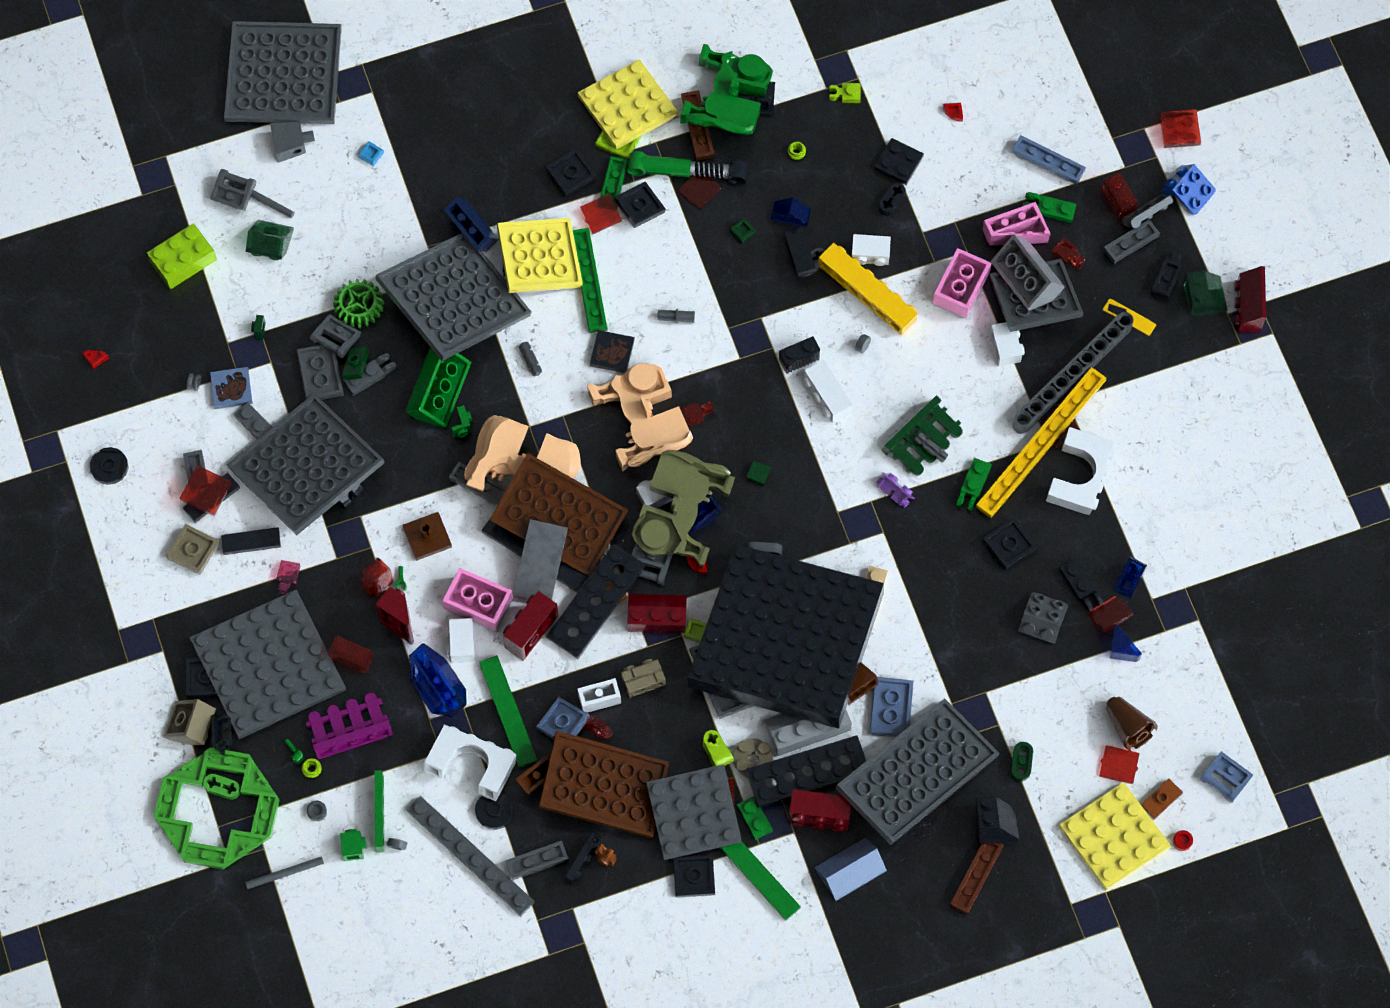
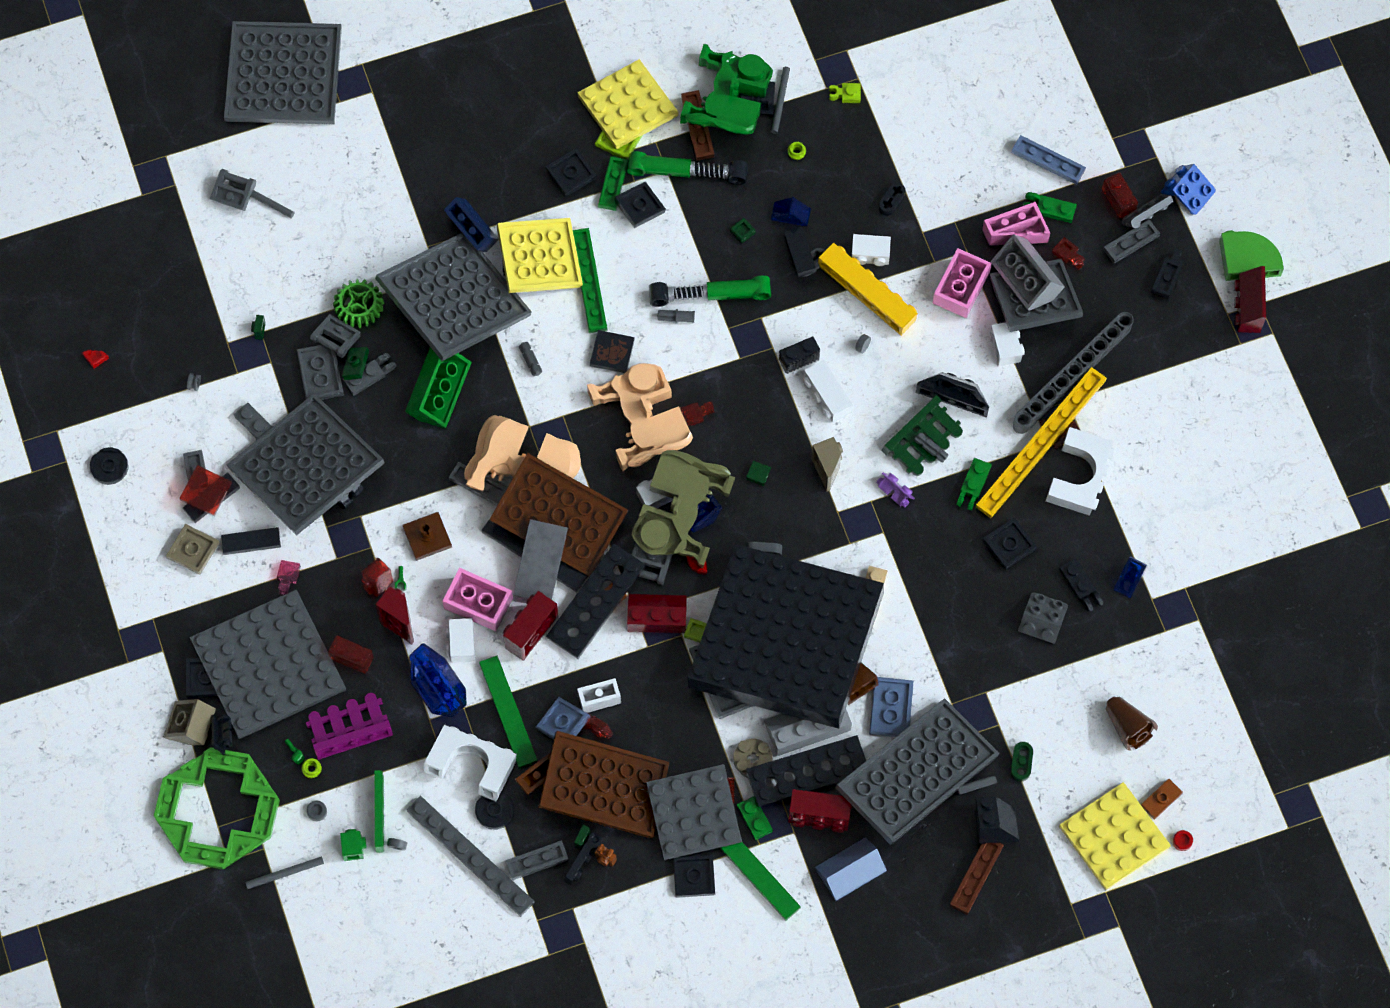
(182, 256): lime brick -> none
(223, 782): bright green beam -> none
(231, 387): tile -> none
(269, 239): clear green slope -> none
(290, 140): dark grey torso -> none
(371, 153): dark azure tile -> none
(465, 427): green bracket -> none
(582, 837): none -> dark green tile
(601, 214): clear red piece -> none
(643, 677): dark tan brick -> none
(700, 190): clear red piece -> none
(718, 752): lime piece -> none
(756, 288): none -> piece
(780, 100): none -> dark grey bar
(827, 460): none -> dark tan slope
(899, 161): black plate -> none
(954, 111): red tile -> none
(955, 392): none -> black wedge
(976, 785): none -> dark grey tile
(1110, 613): clear red piece -> none
(1119, 764): clear red piece -> none
(1122, 647): clear blue slope -> none
(1140, 322): yellow sticker -> none
(1180, 128): clear red plate -> none
(1204, 293): clear green slope -> none
(1229, 771): sand blue plate -> none
(1247, 251): none -> bright green brick

